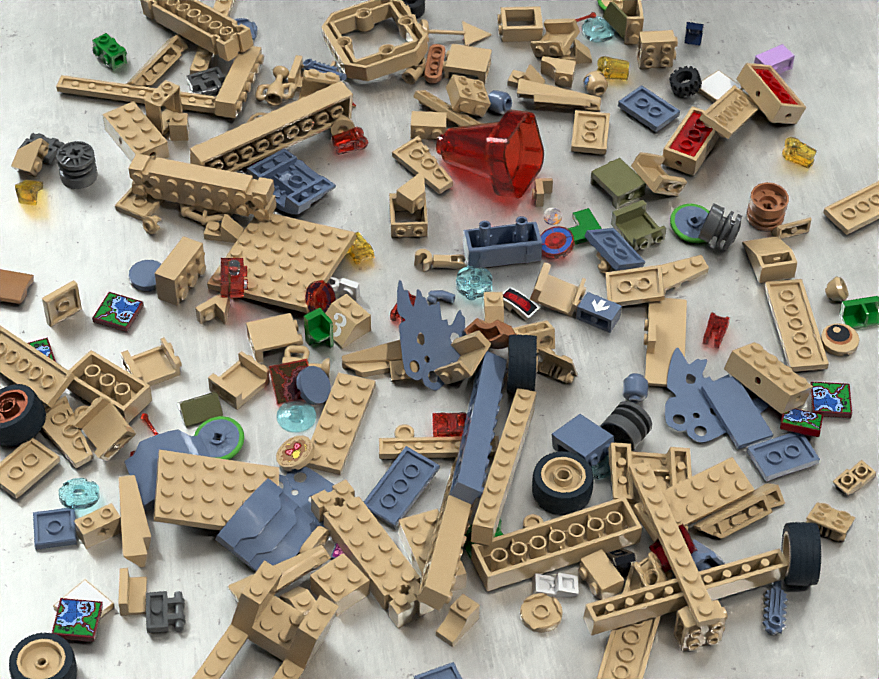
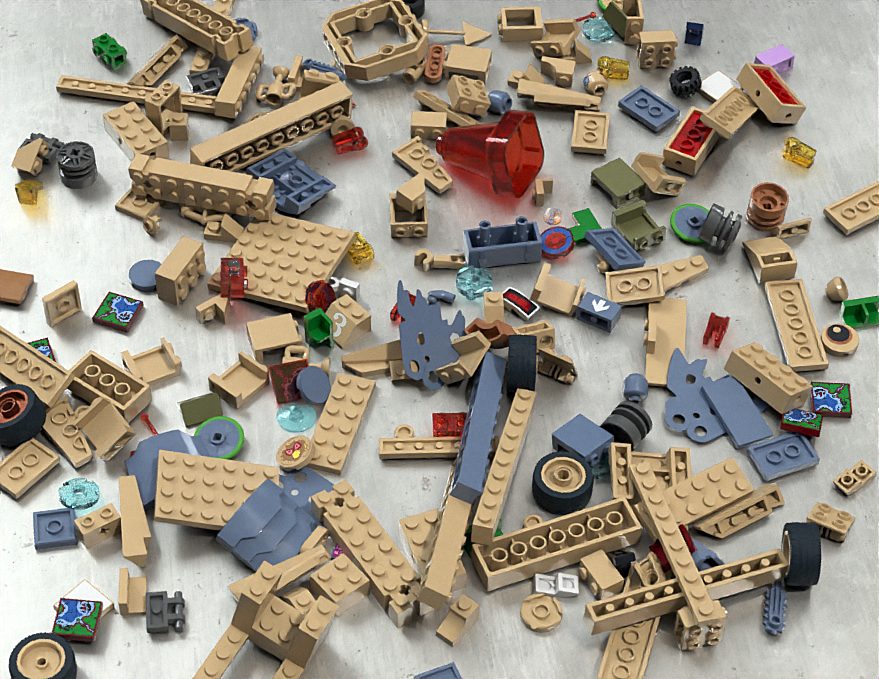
(401, 486): sand blue tile -> none

